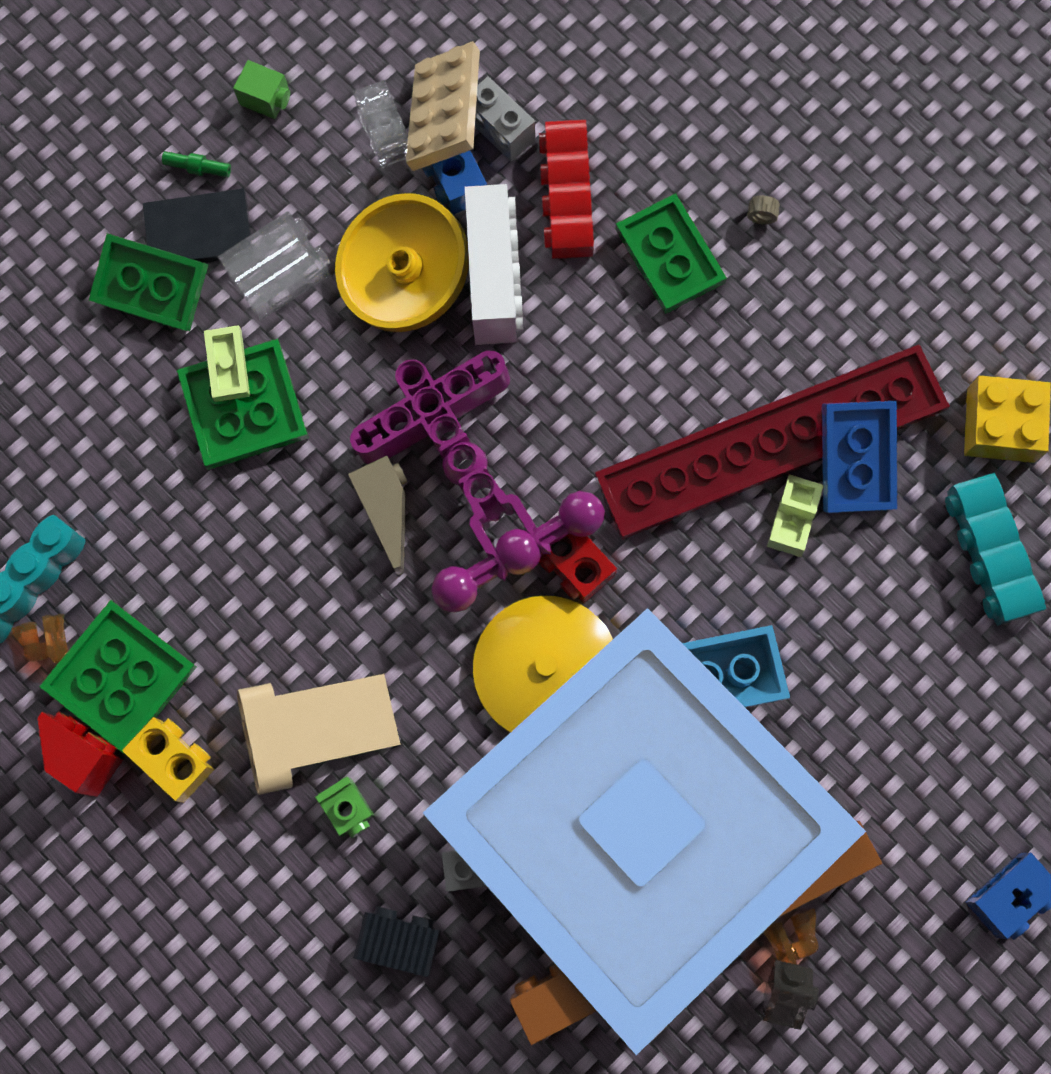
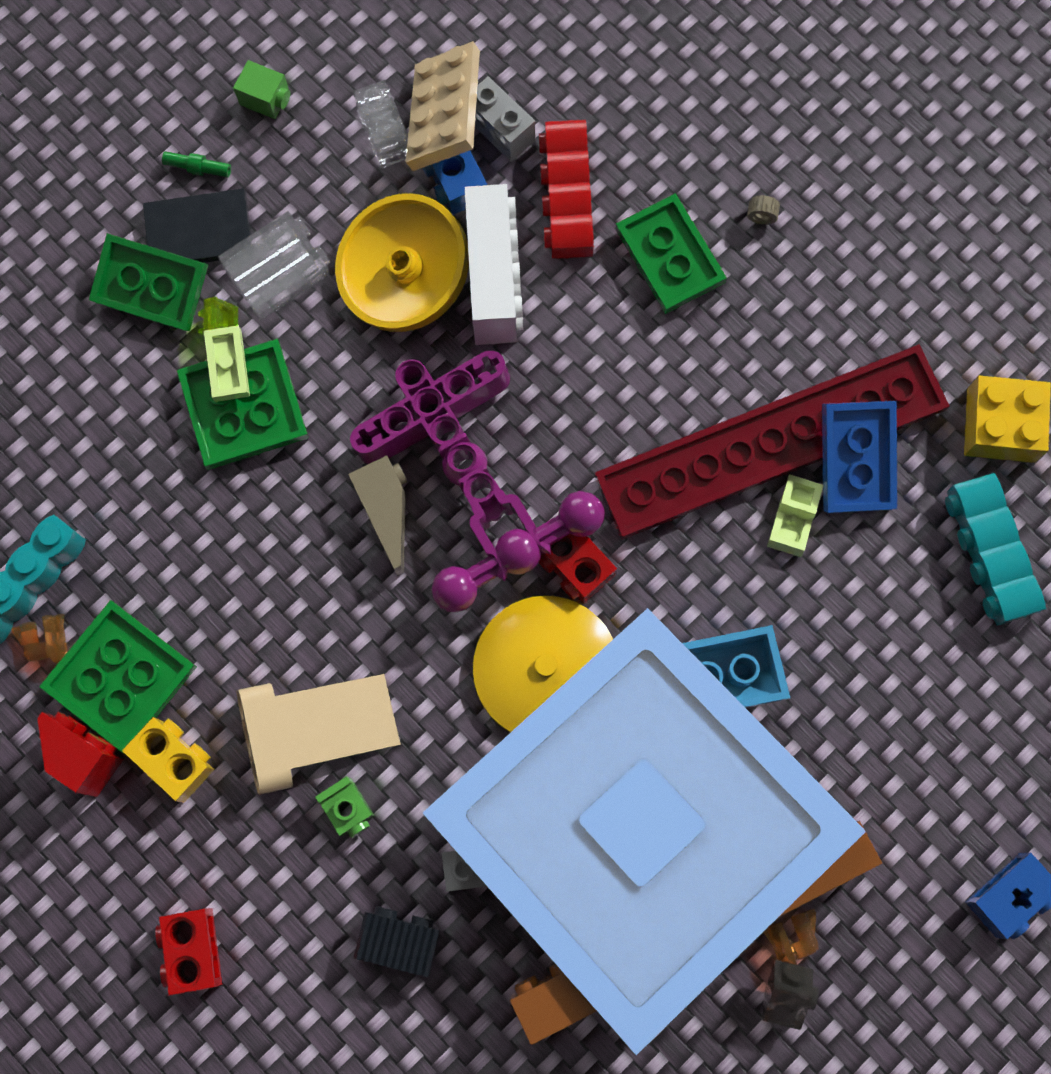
(201, 950): none -> red brick
(218, 314): none -> clear neon green tile

